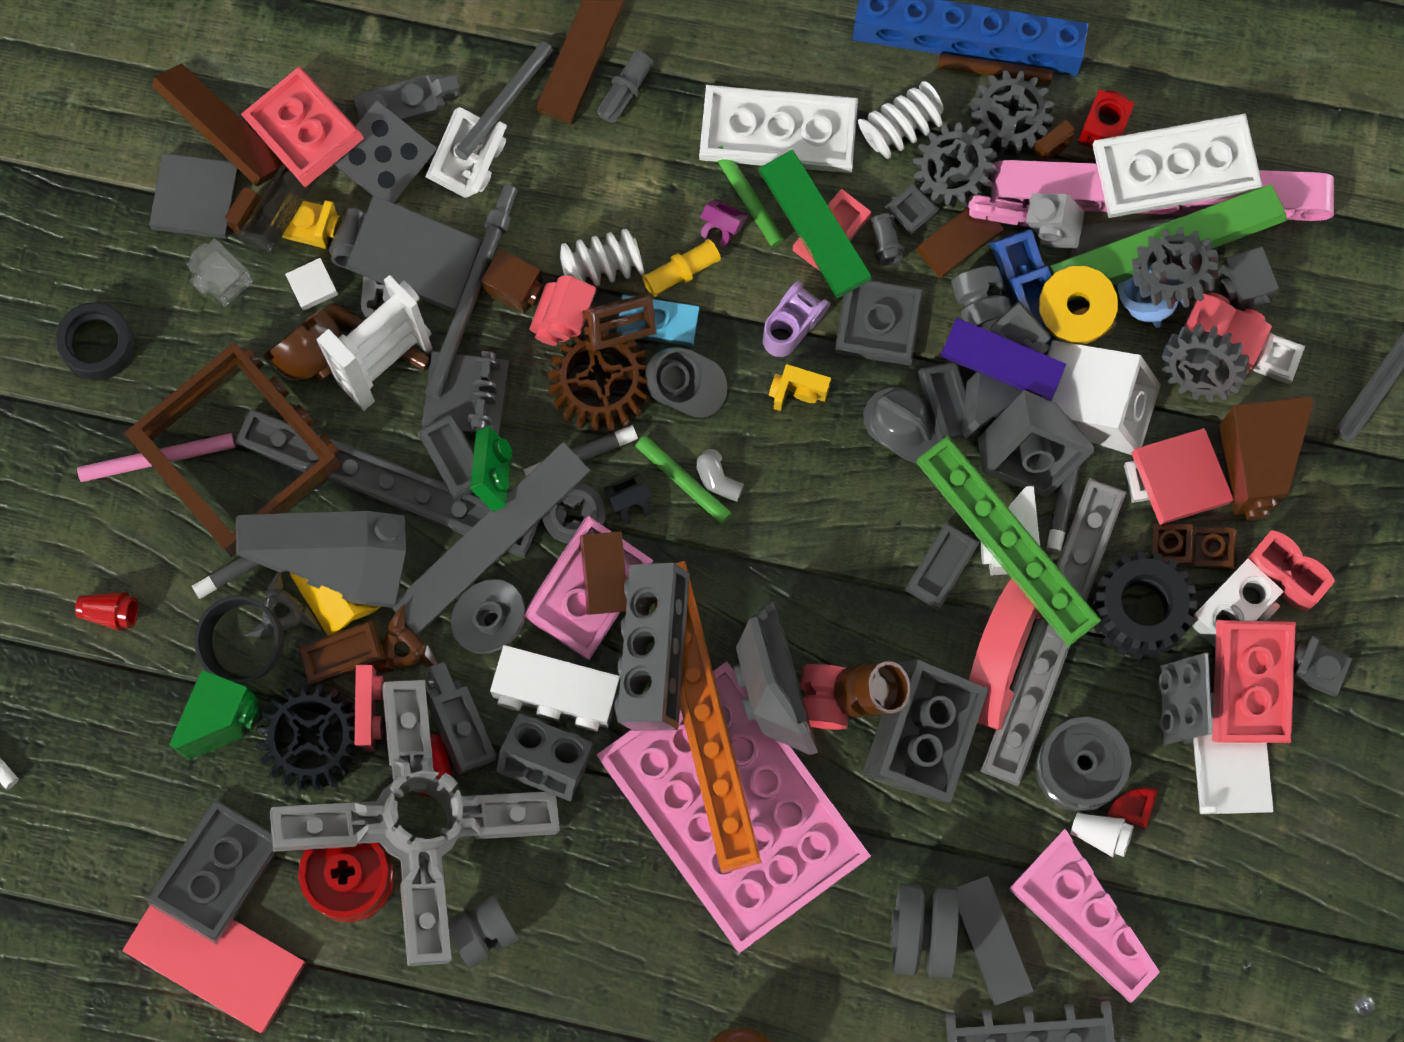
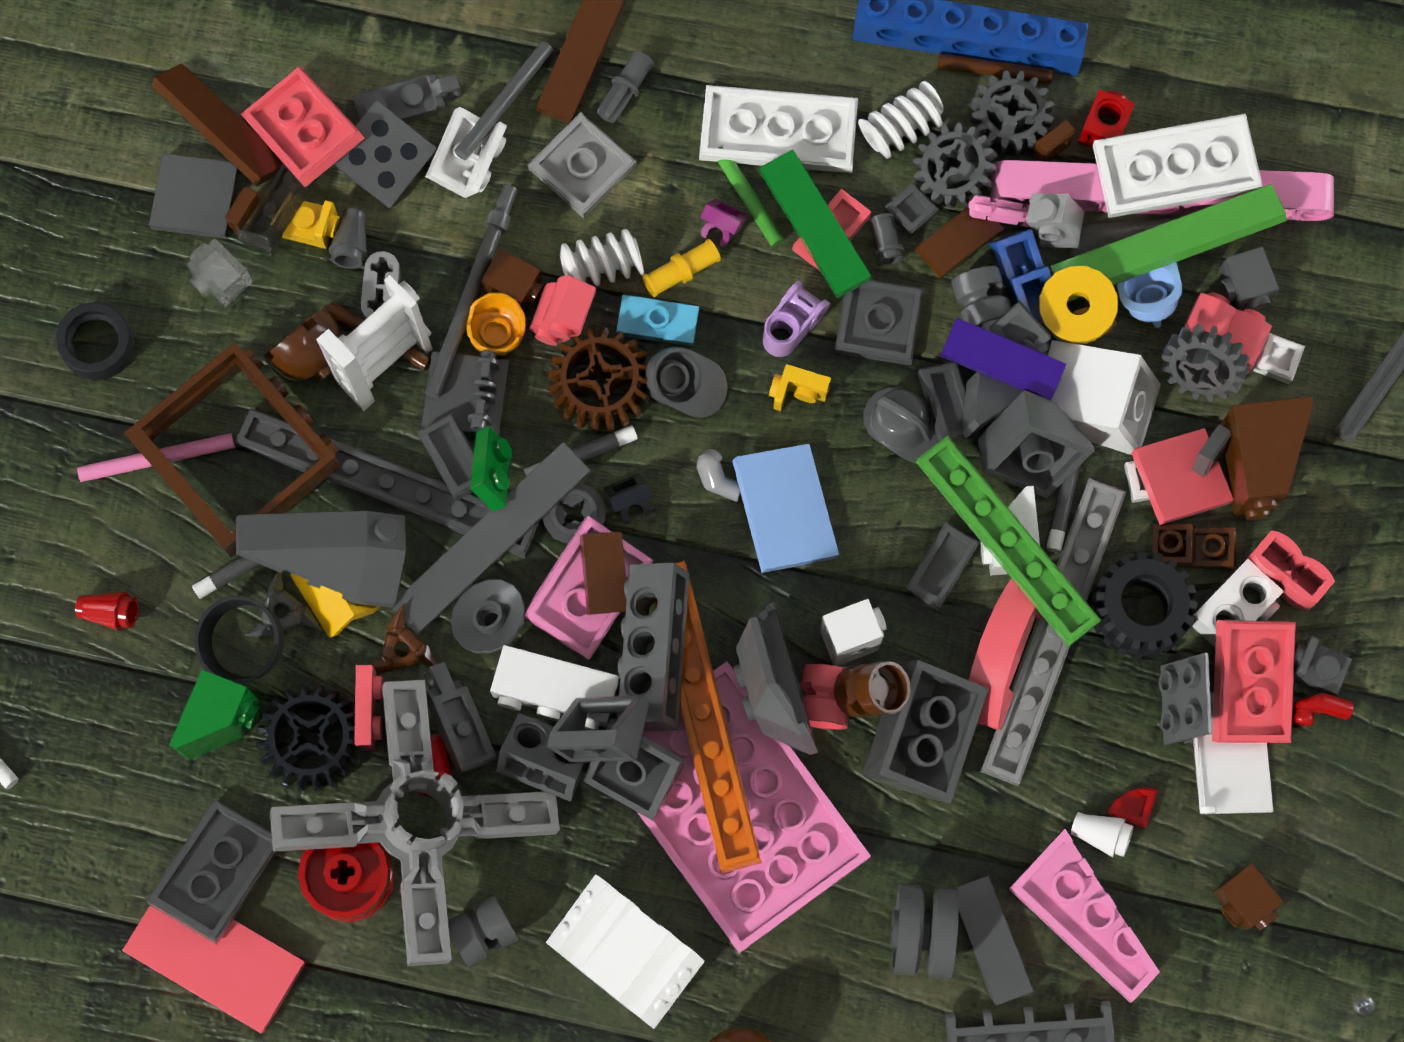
(311, 284): white tile -> none
(341, 653): reddish brown tile -> none
(413, 250): dark grey tile -> none
(496, 323): none -> light orange hair
(582, 165): none -> light grey tile
(595, 327): reddish brown tile -> none
(617, 744): none -> dark grey tile
(625, 951): none -> white slope
(638, 783): none -> dark grey slope
(683, 479): bright green bar -> none
(785, 508): none -> light blue tile
(852, 632): none -> white brick
(1092, 742): dark grey wheel -> none
(1175, 268): dark grey gear -> none
(1212, 450): none -> dark grey tile
(1248, 899): none -> reddish brown brick
(1320, 703): none -> red arm

